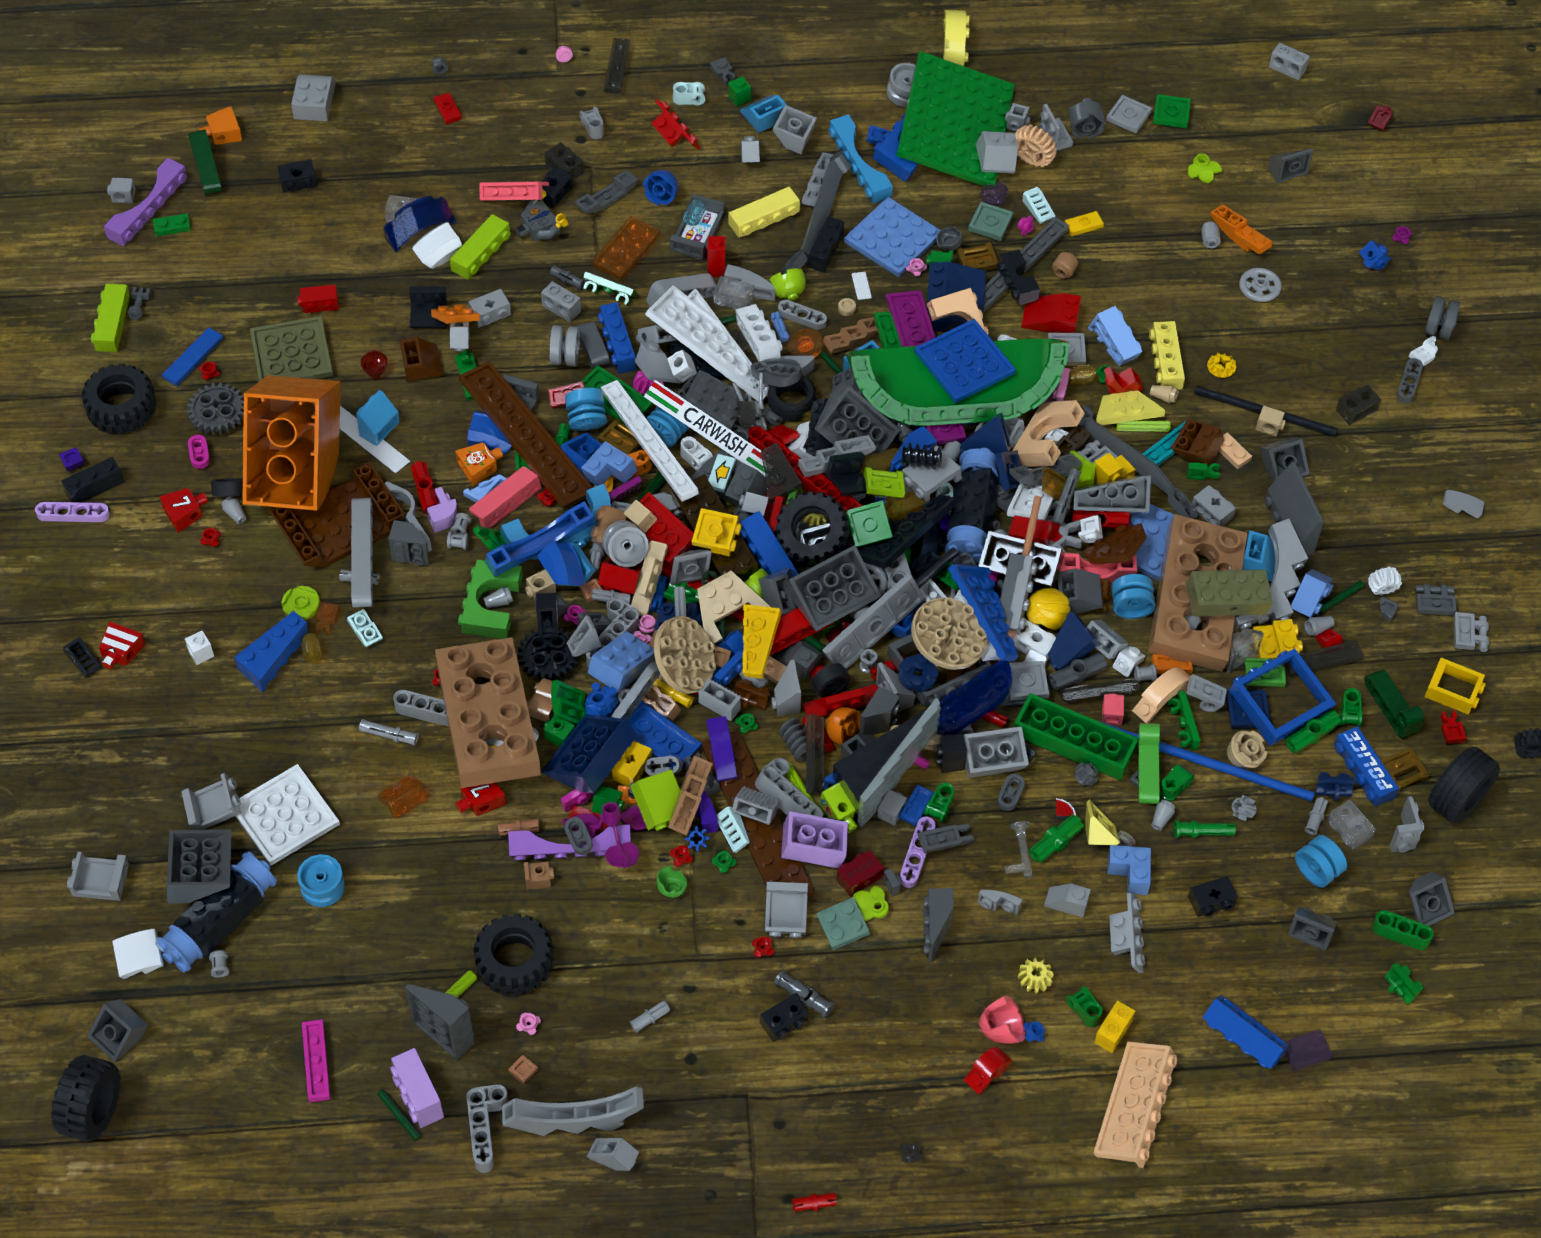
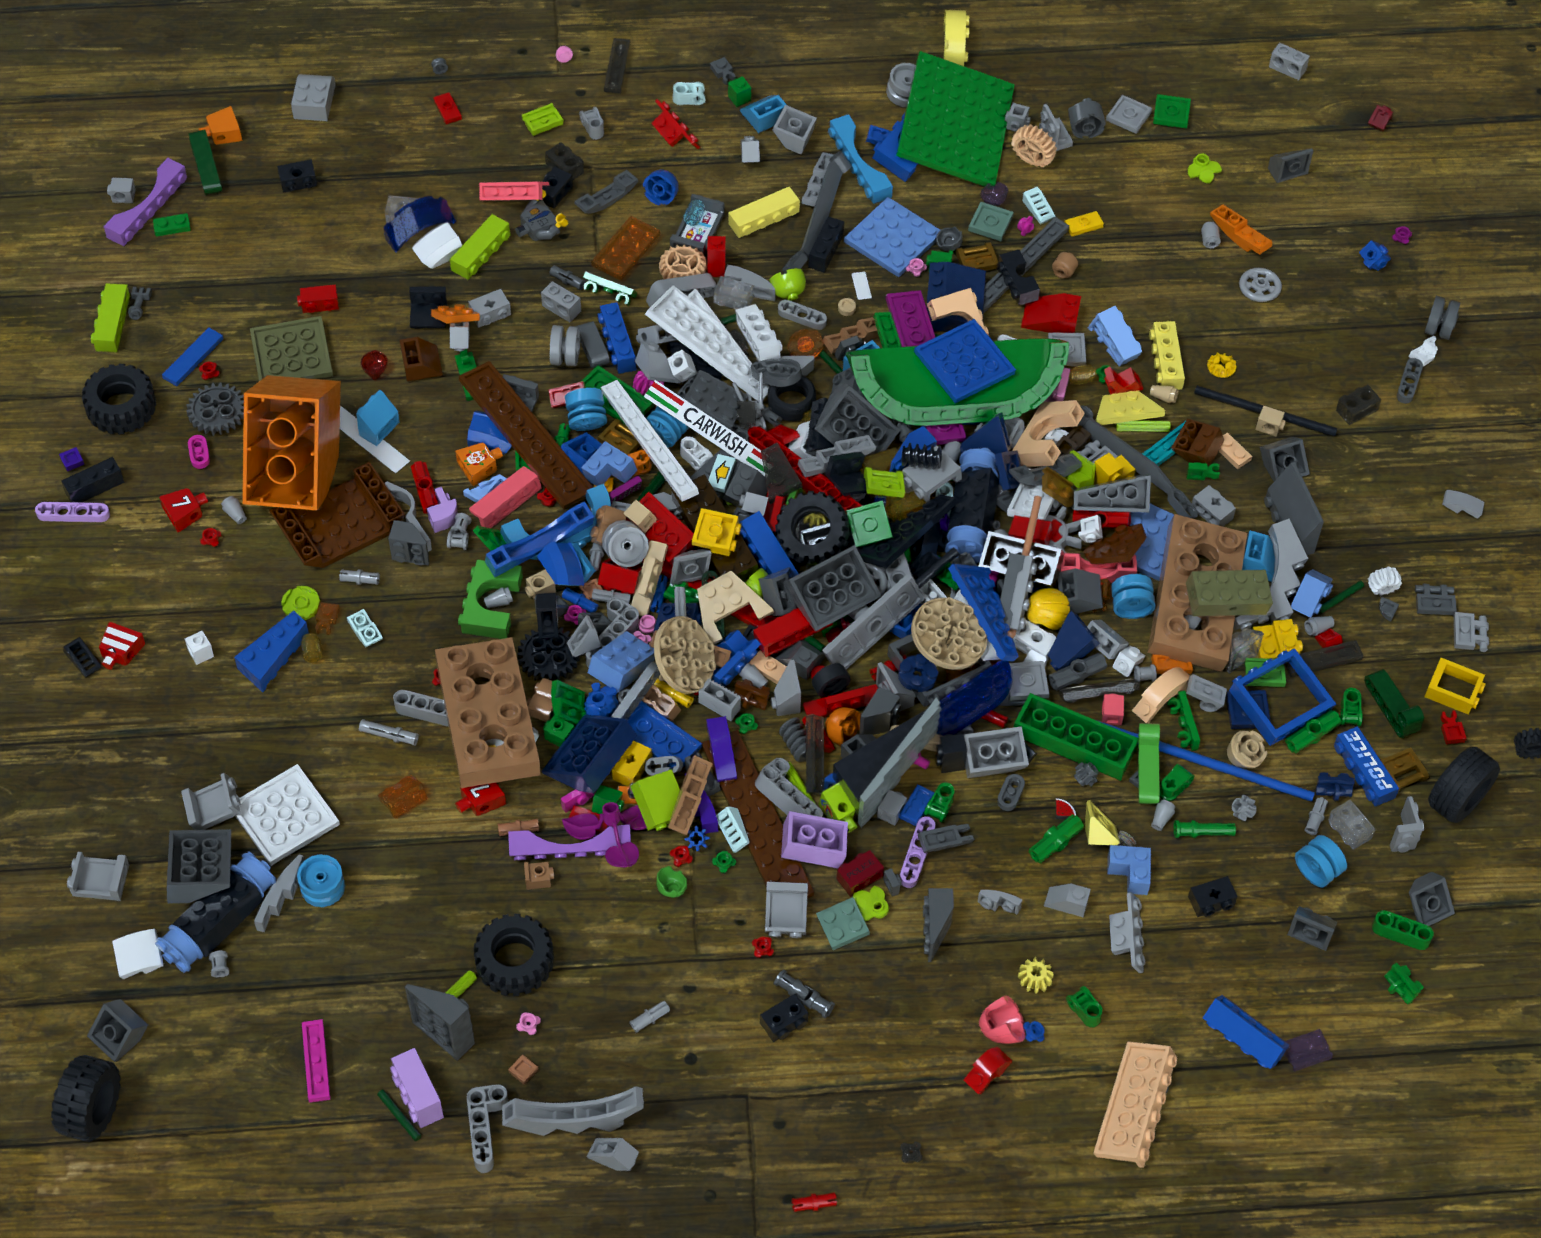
(227, 487): black tyre -> none
(283, 888): none -> light grey slope
(362, 553): light grey beam -> none
(542, 119): none -> lime plate
(578, 837): dark grey plate -> none
(579, 599): none -> blue axle
(683, 261): none -> light nougat gear
(755, 805): light grey brick -> none
(759, 633): yellow wing -> none
(780, 327): medium blue axle -> none
(848, 345): none -> dark grey wing
(865, 662): light grey bush -> none
(997, 152): light grey slope -> none
(1025, 867): clear piece -> none
(1066, 495): dark grey pin -> none
(1114, 1026): yellow brick -> none

